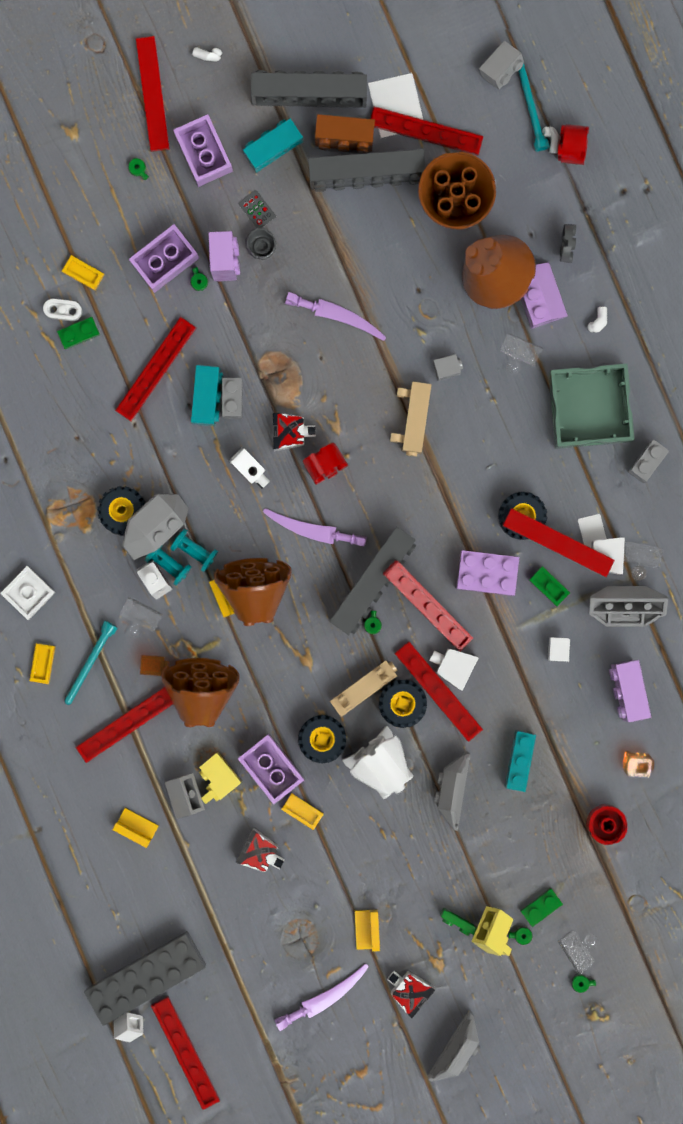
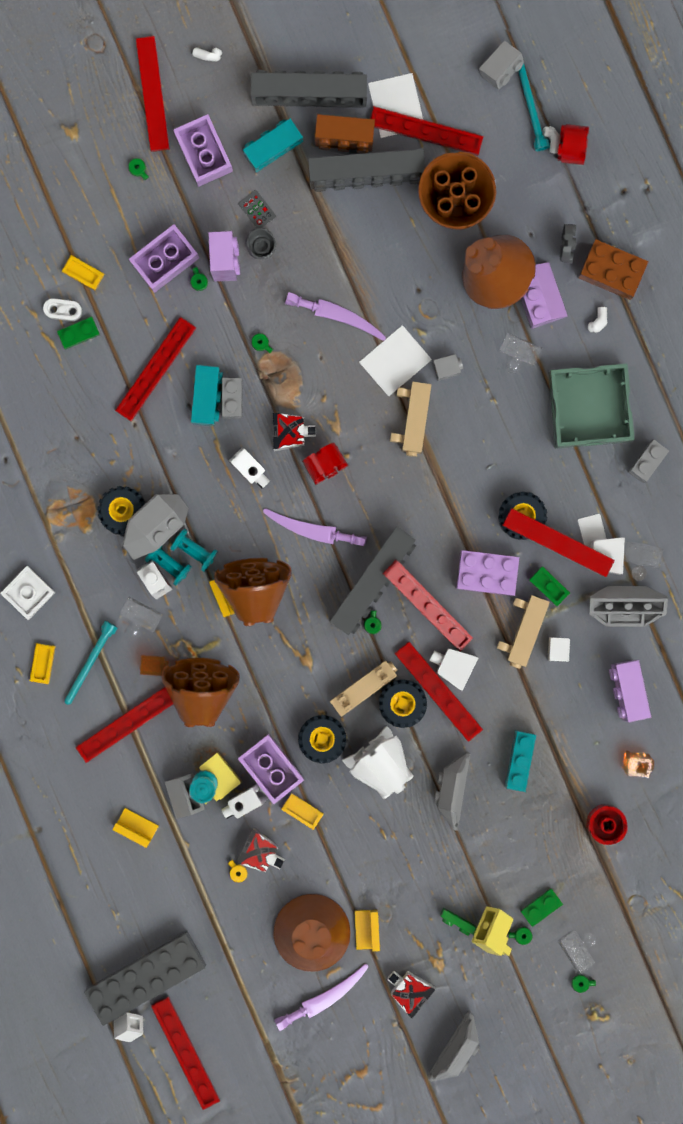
(203, 786): none -> teal hose
(237, 868): none -> yellow piece
(250, 798): none -> white torso
(265, 343): none -> green piece
(312, 932): none -> dark orange cone
(395, 360): none -> white sticker
(527, 631): none -> tan brick
(613, 269): none -> dark orange brick

